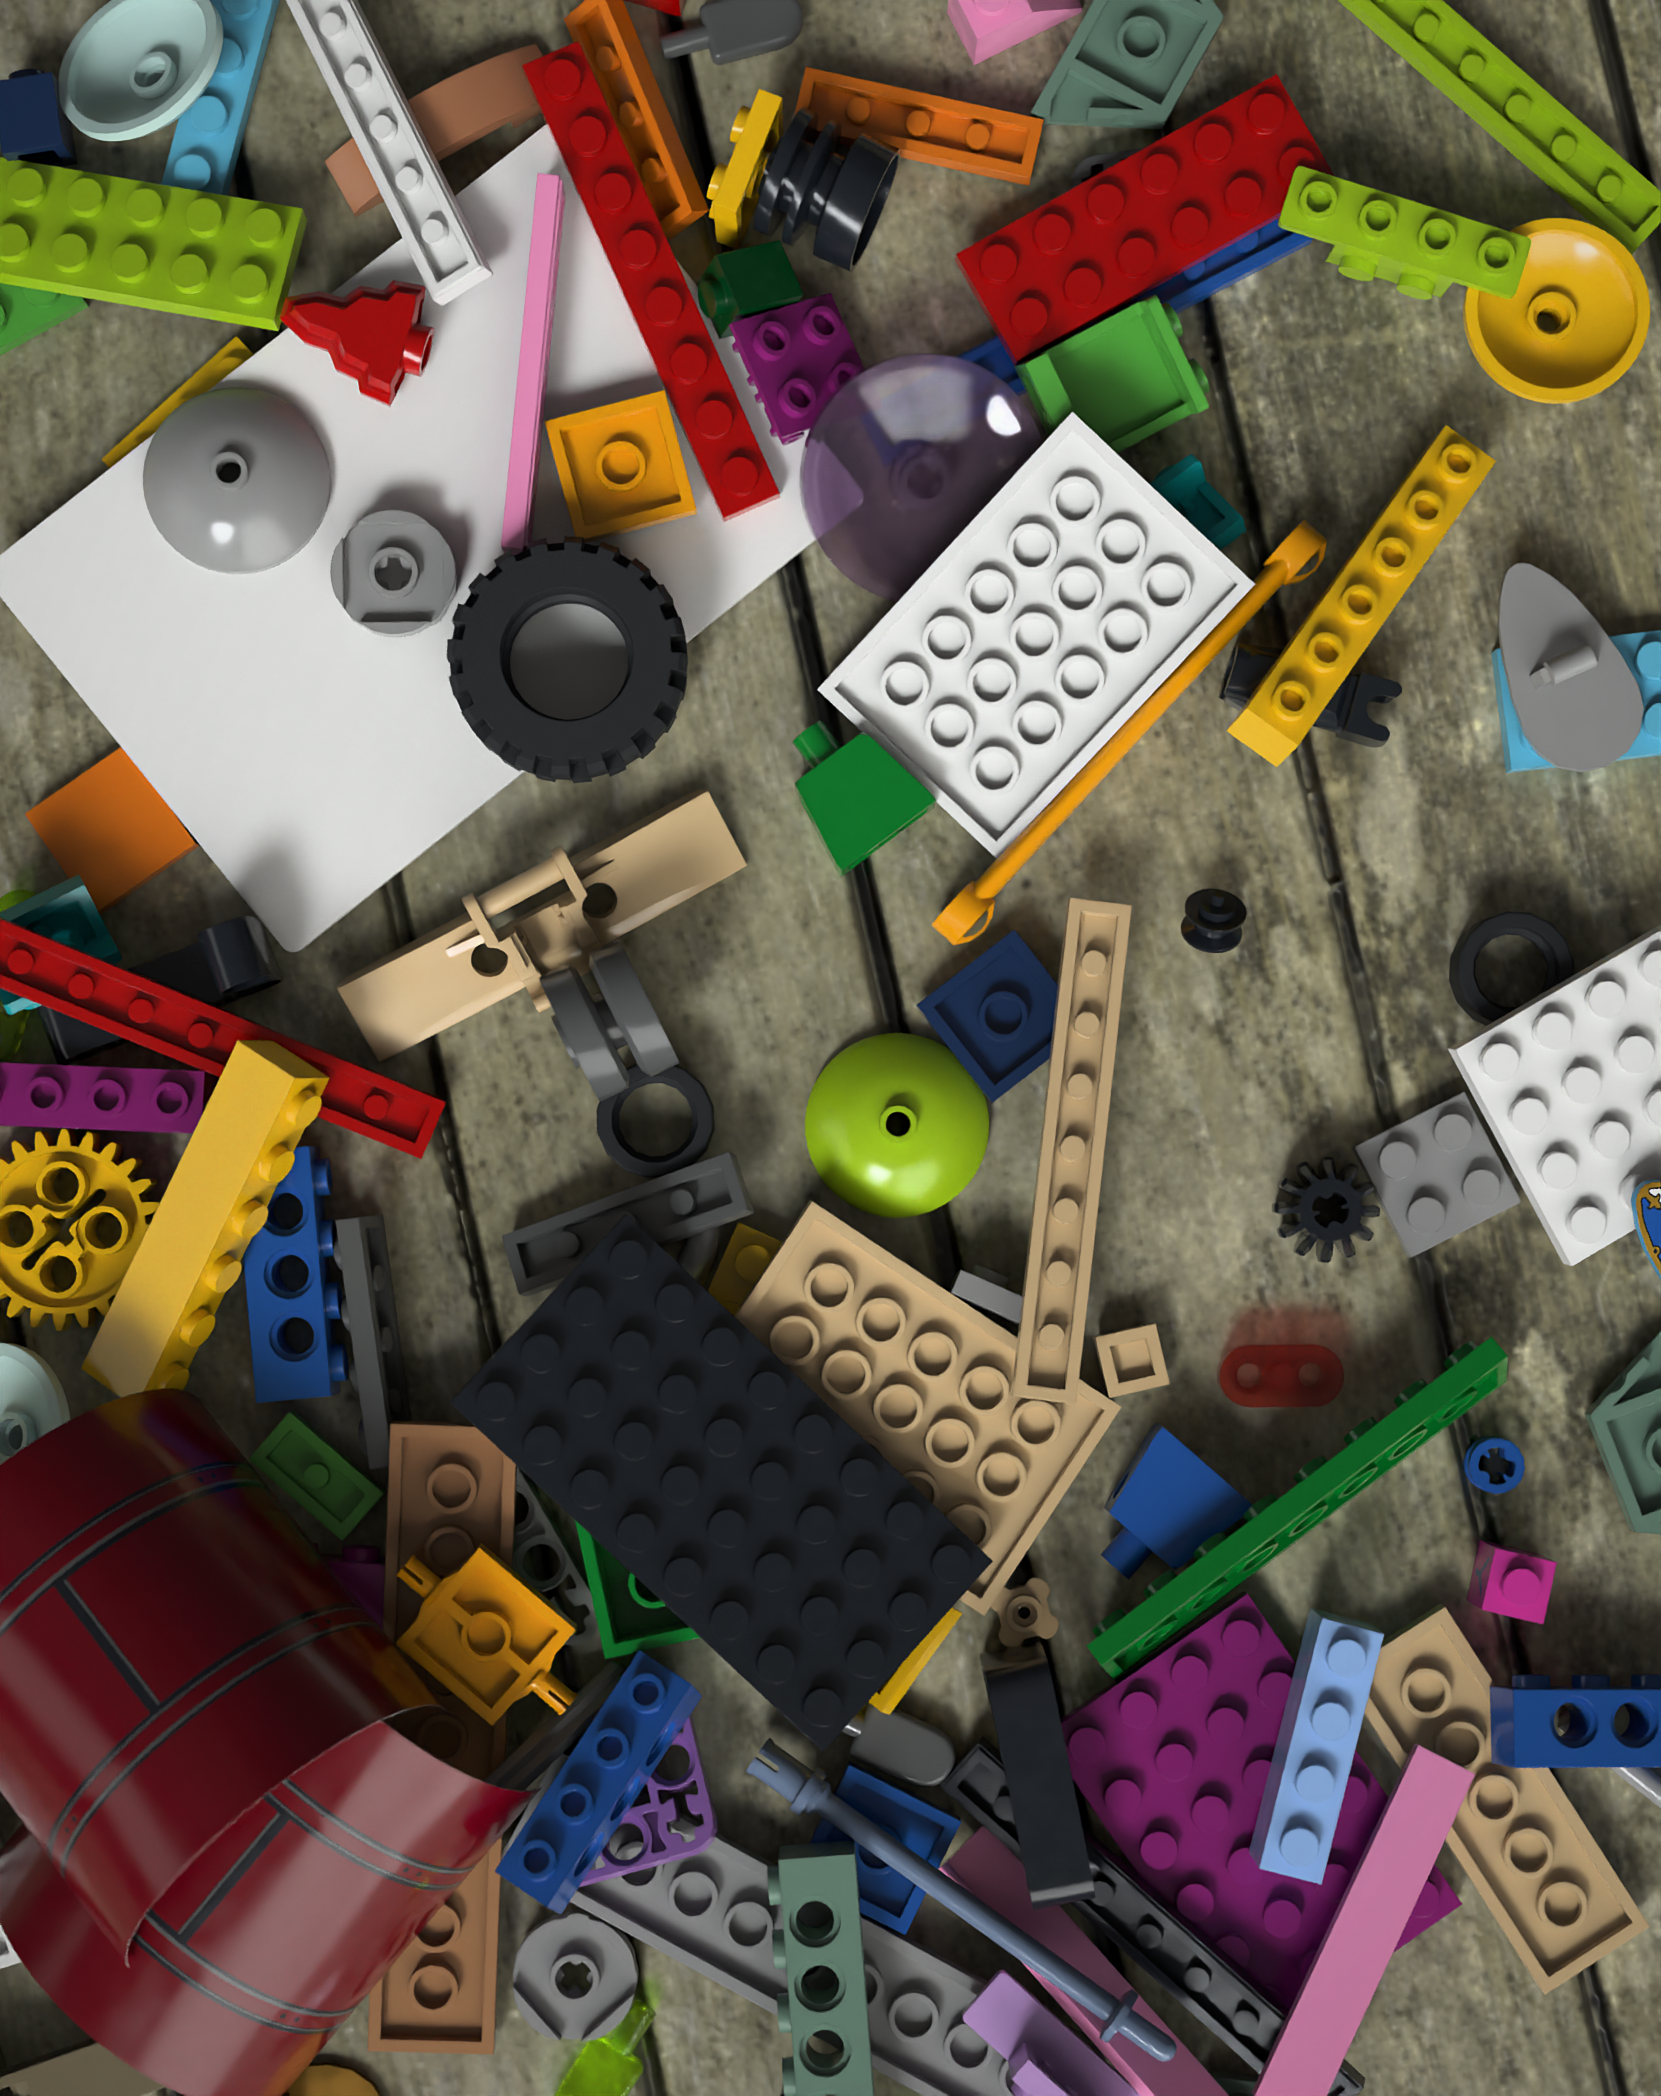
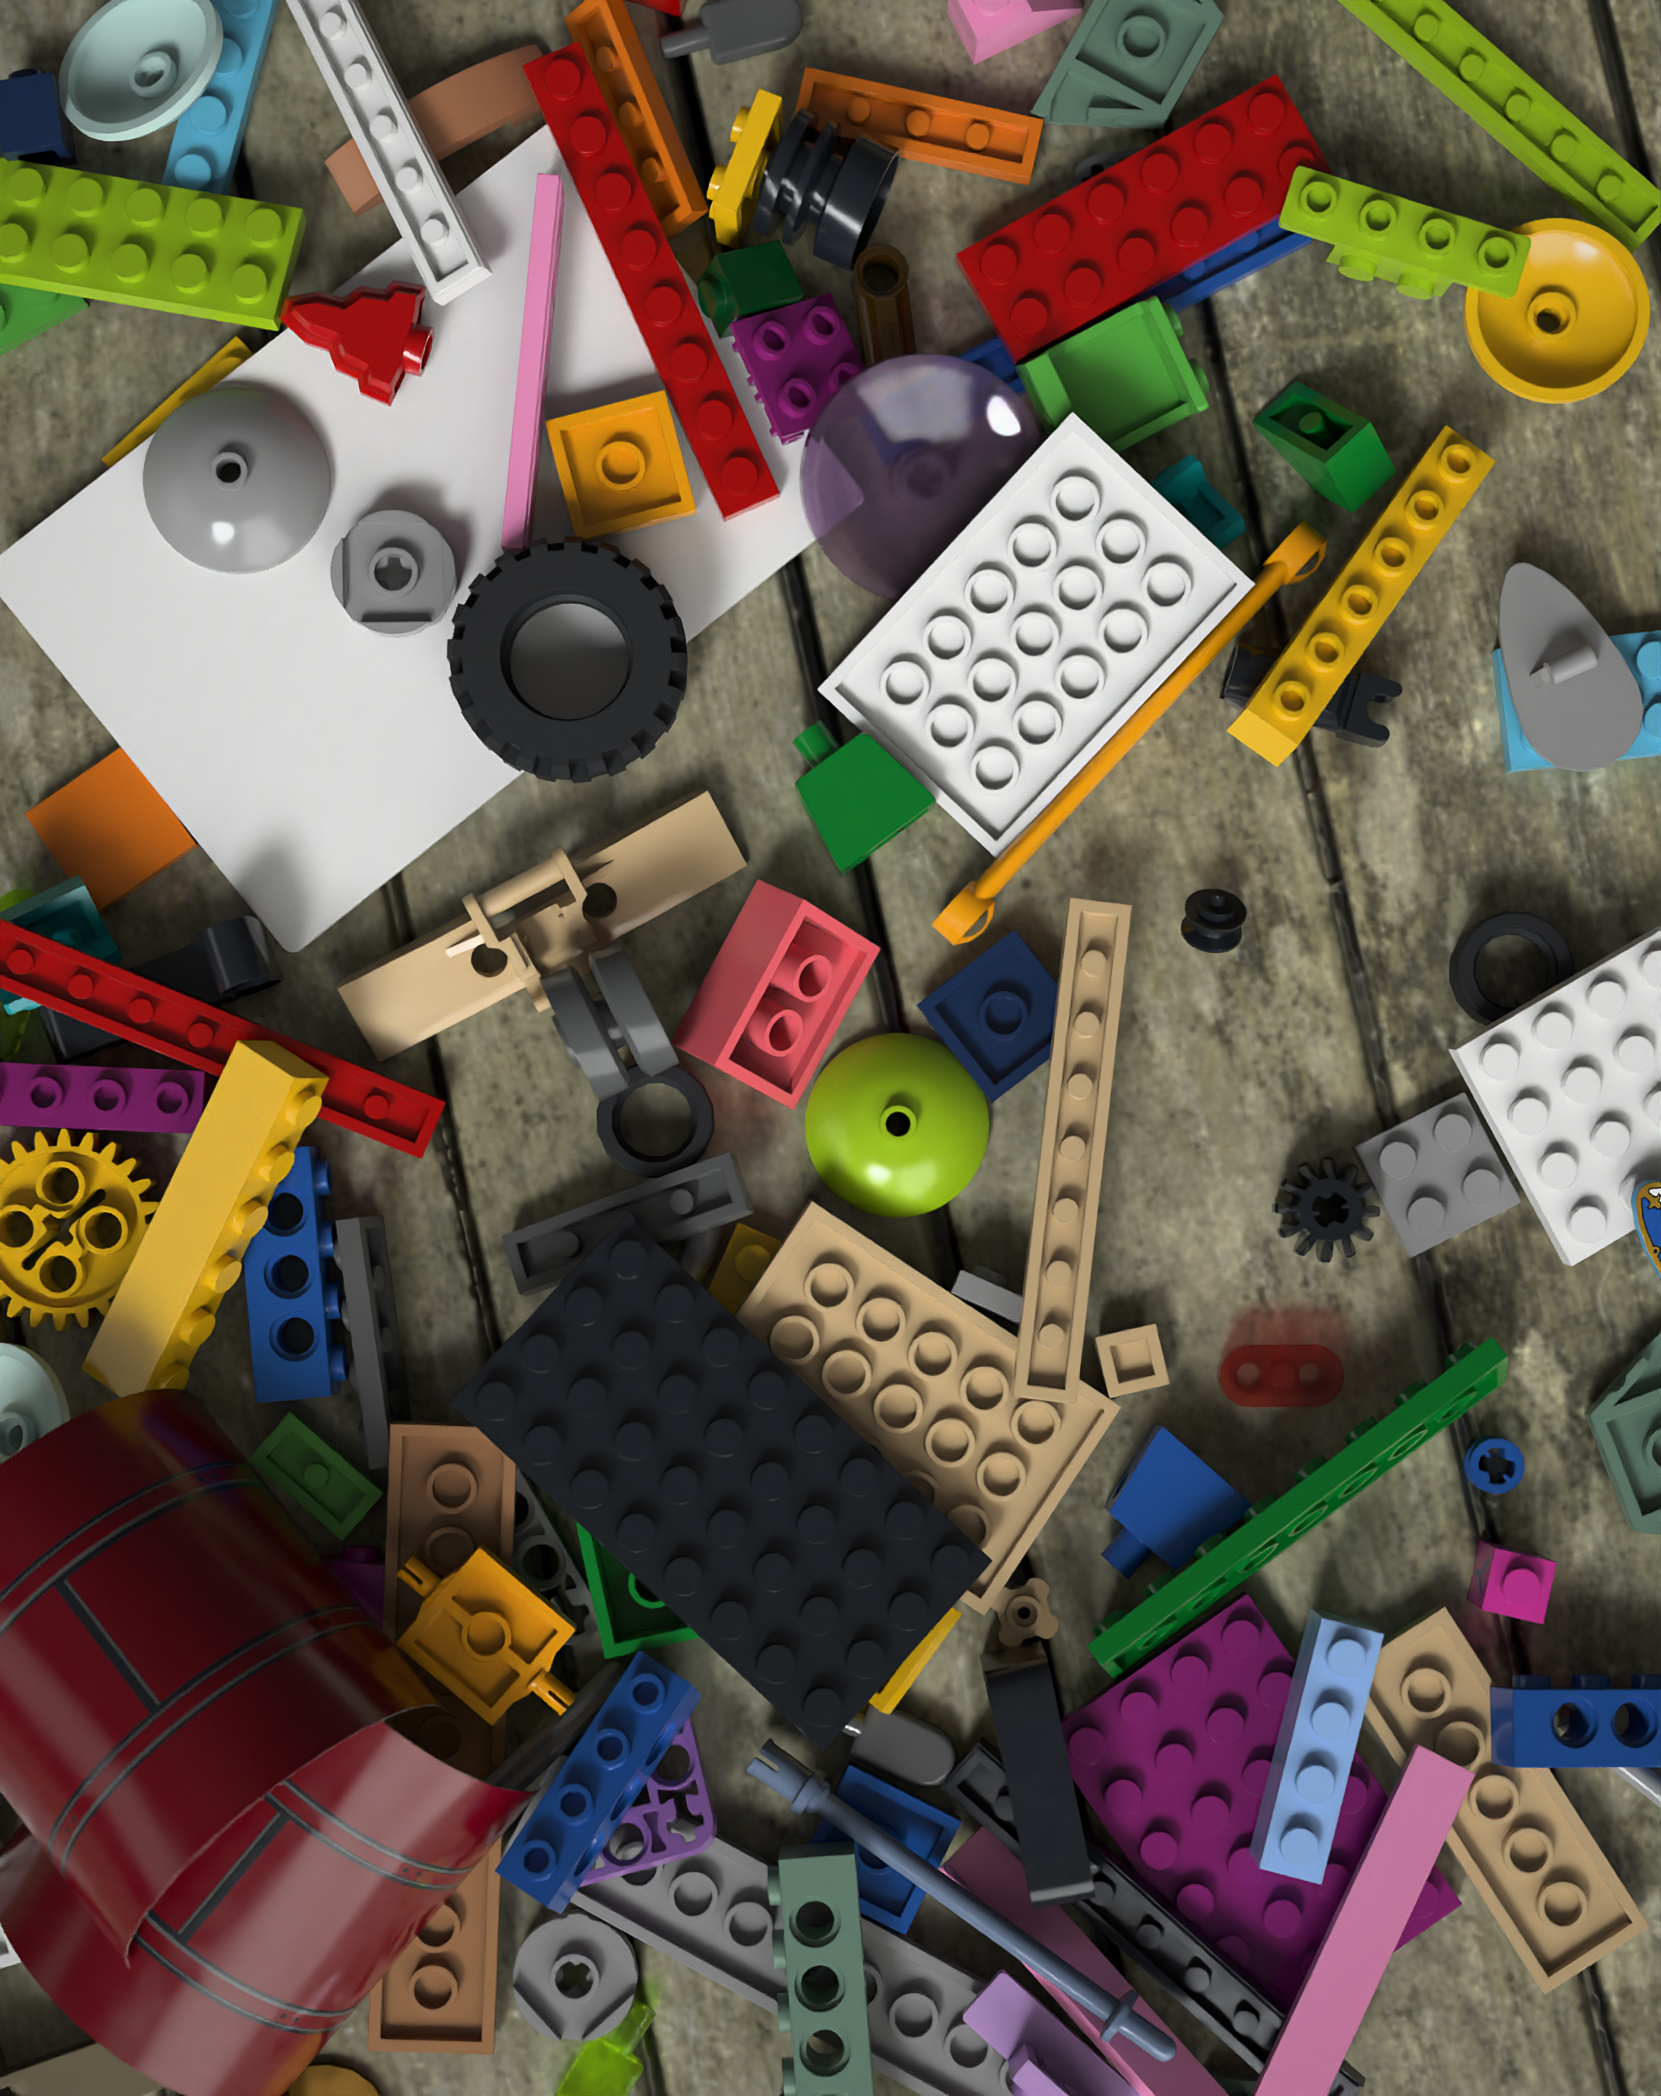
(775, 994): none -> coral slope
(883, 315): none -> dark brown piece
(1327, 445): none -> green slope

